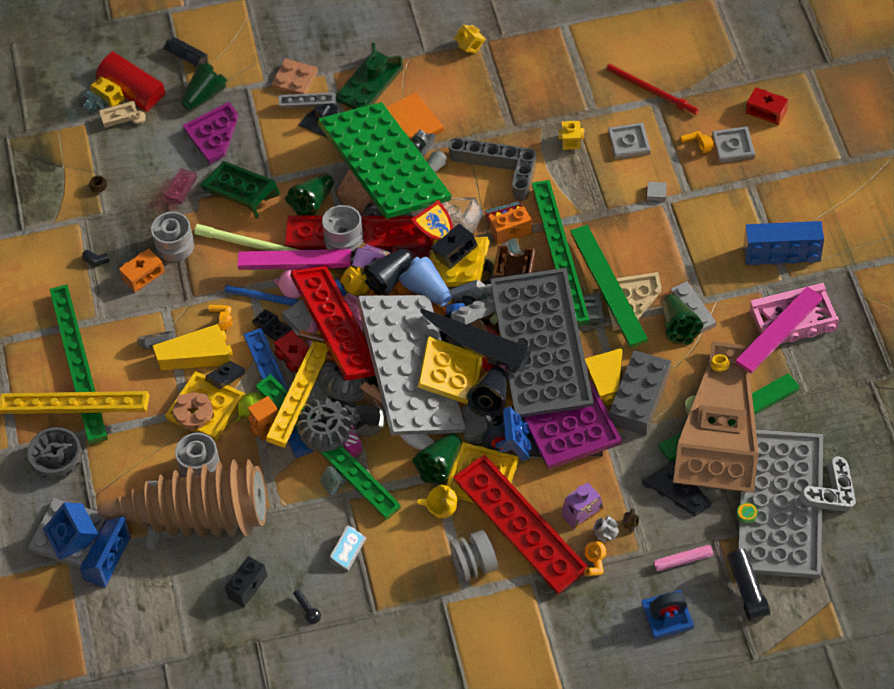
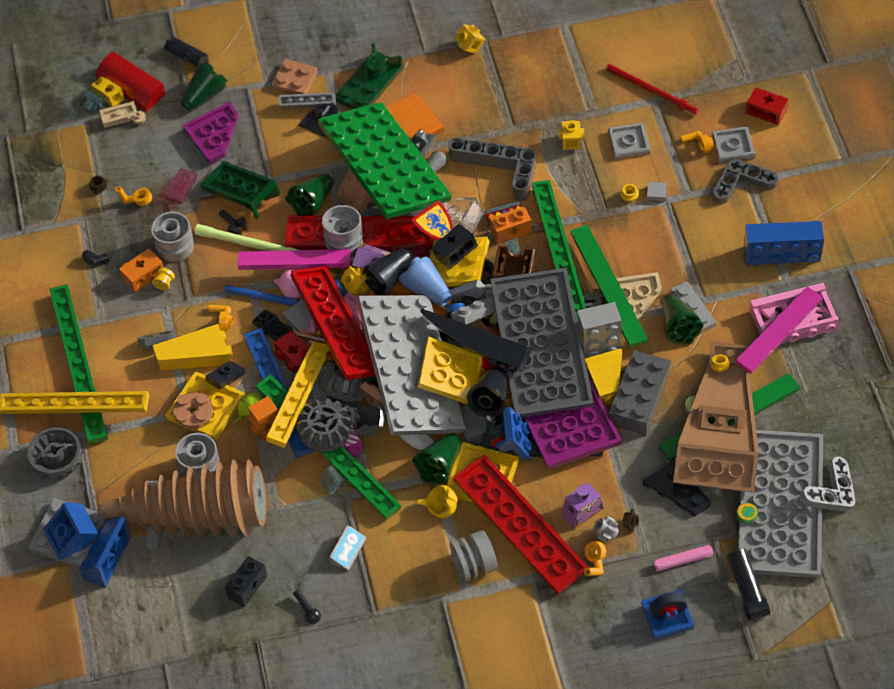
(140, 197): none -> light orange plate
(163, 279): none -> yellow wheel
(239, 223): none -> black bar
(599, 329): none -> light grey brick
(629, 192): none -> yellow plate
(736, 175): none -> dark grey beam

